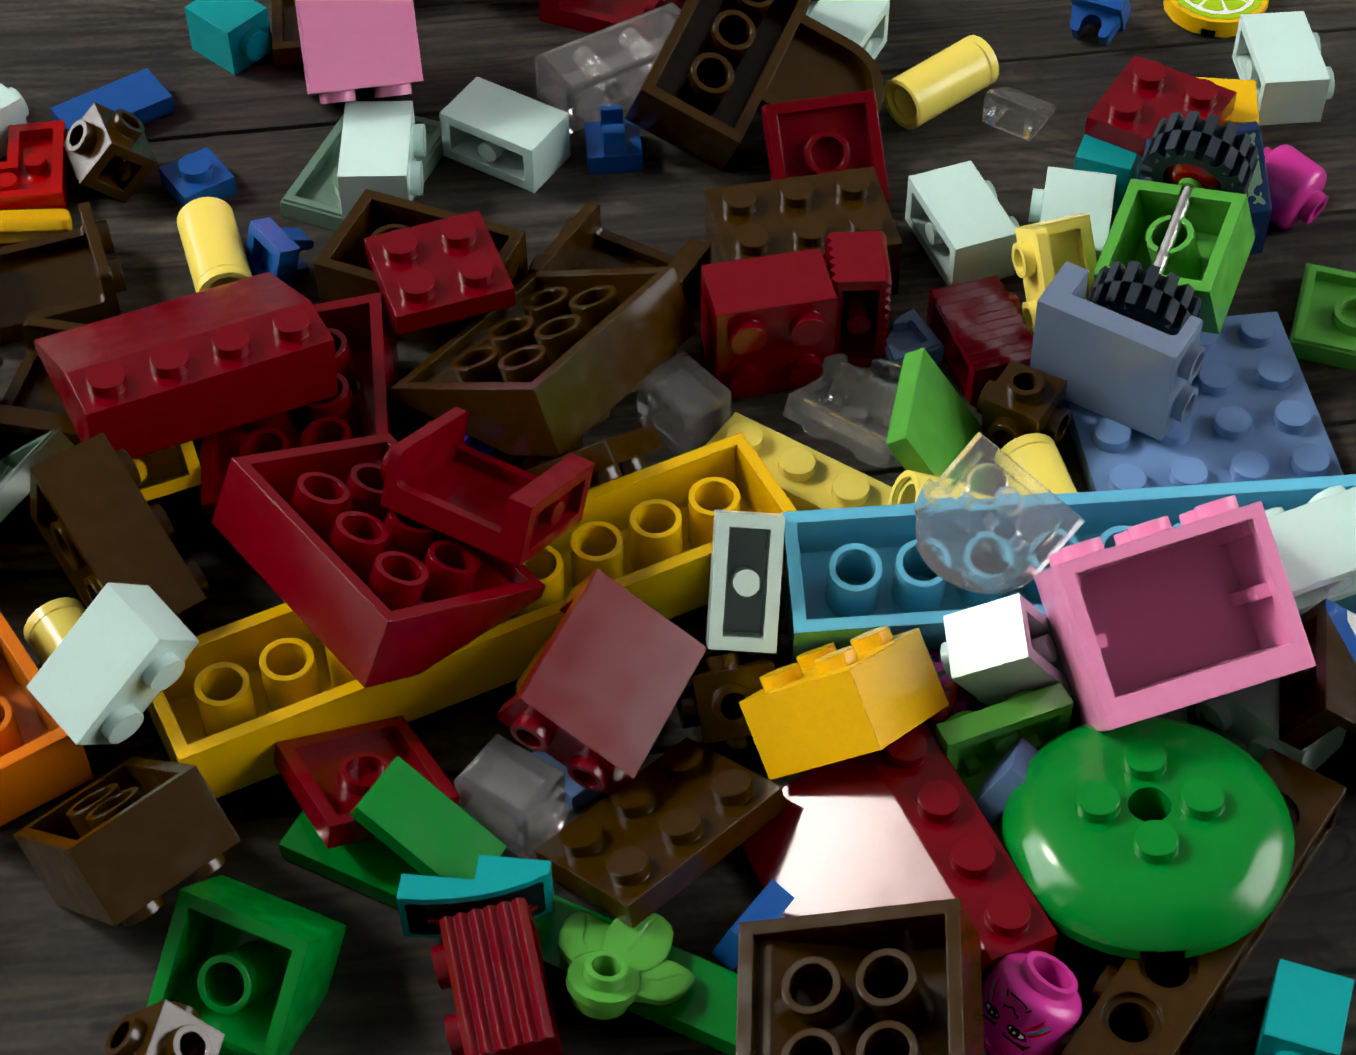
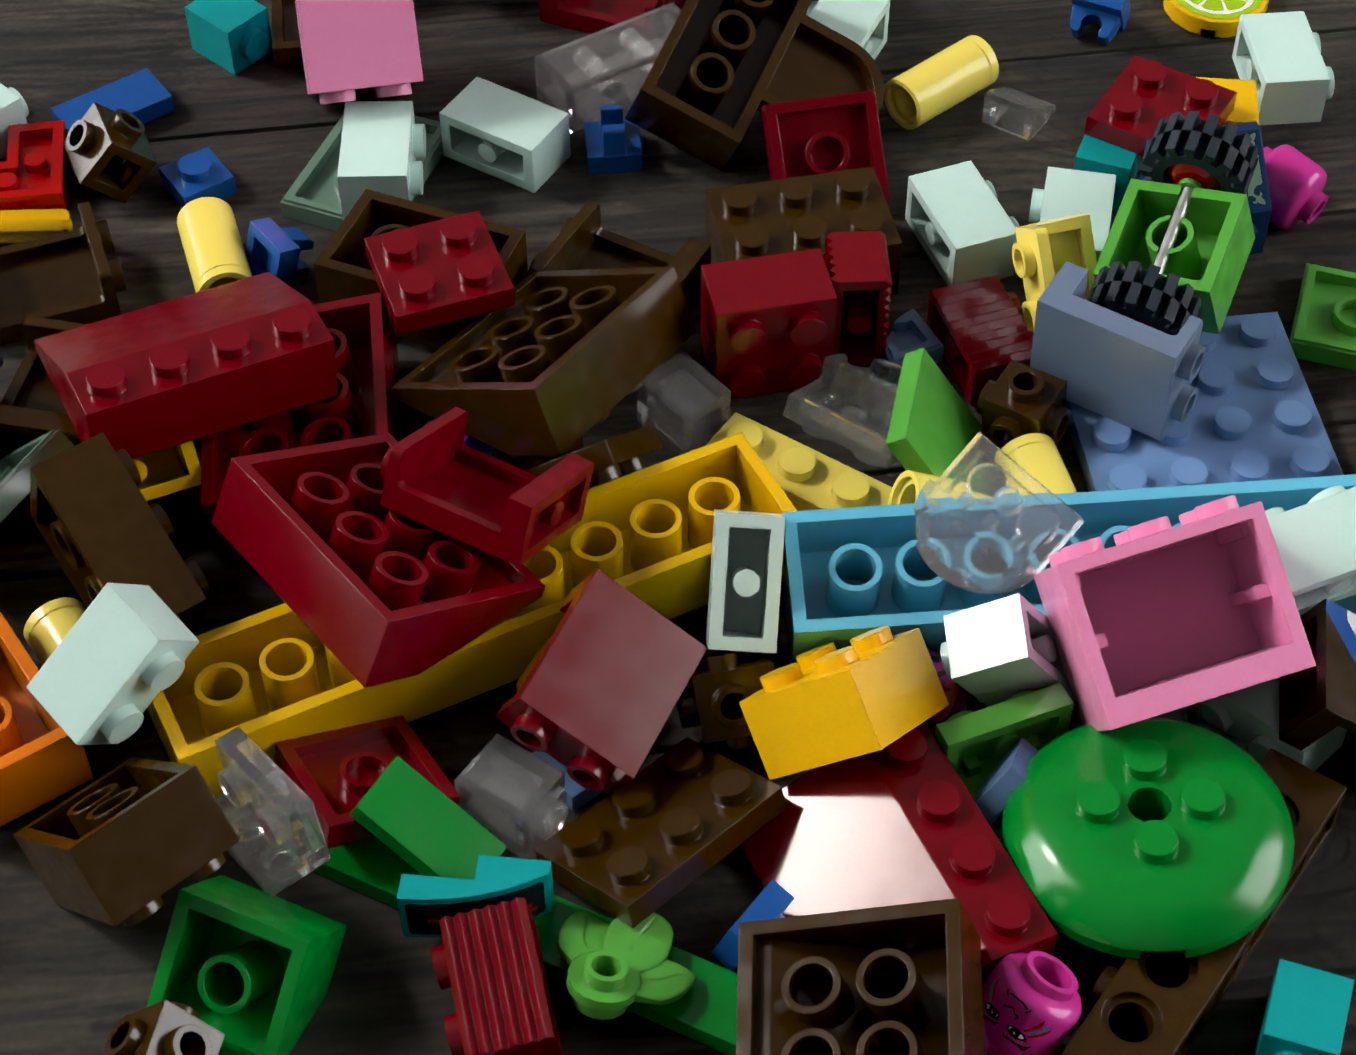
(269, 814): none -> clear bracket

